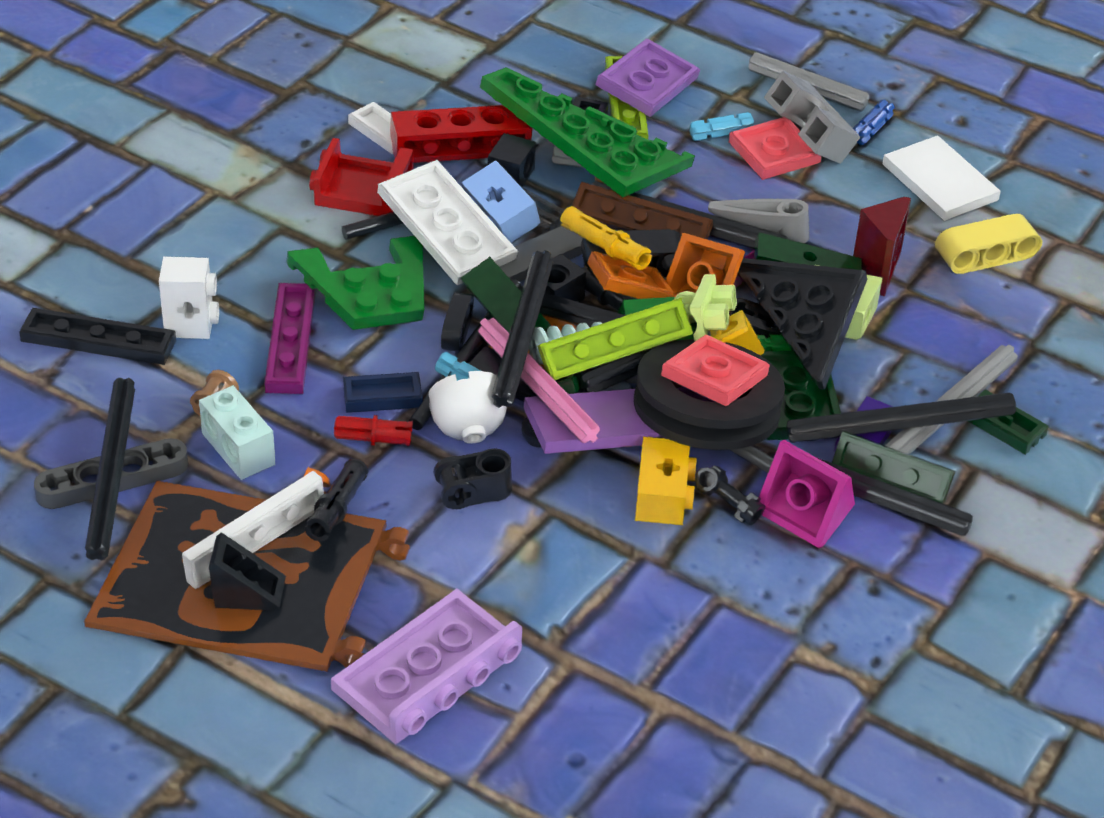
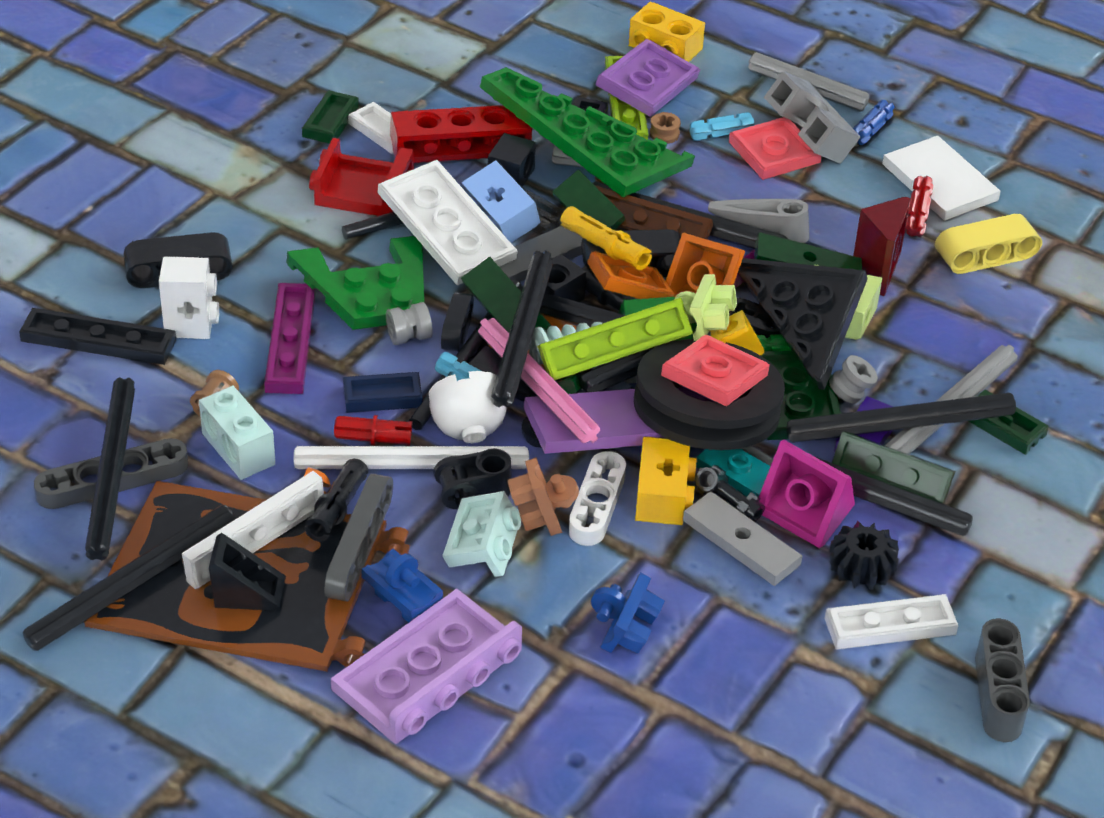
(124, 580): none -> black axle
(145, 256): none -> black beam
(330, 117): none -> dark green tile
(358, 537): none -> dark grey beam
(394, 456): none -> white axle
(402, 584): none -> blue hips
(409, 323): none -> light grey wheel
(483, 532): none -> light aqua bracket
(543, 497): none -> nougat hips
(586, 197): none -> dark green tile
(600, 511): none -> white beam
(638, 601): none -> blue hips
(665, 127): none -> medium nougat bush
(668, 29): none -> yellow brick
(742, 469): none -> teal plate
(742, 538): none -> light grey tile
(853, 379): none -> light grey wheel
(864, 555): none -> black gear
(891, 621): none -> white tile
(919, 206): none -> red axle
(1002, 680): none -> dark grey beam

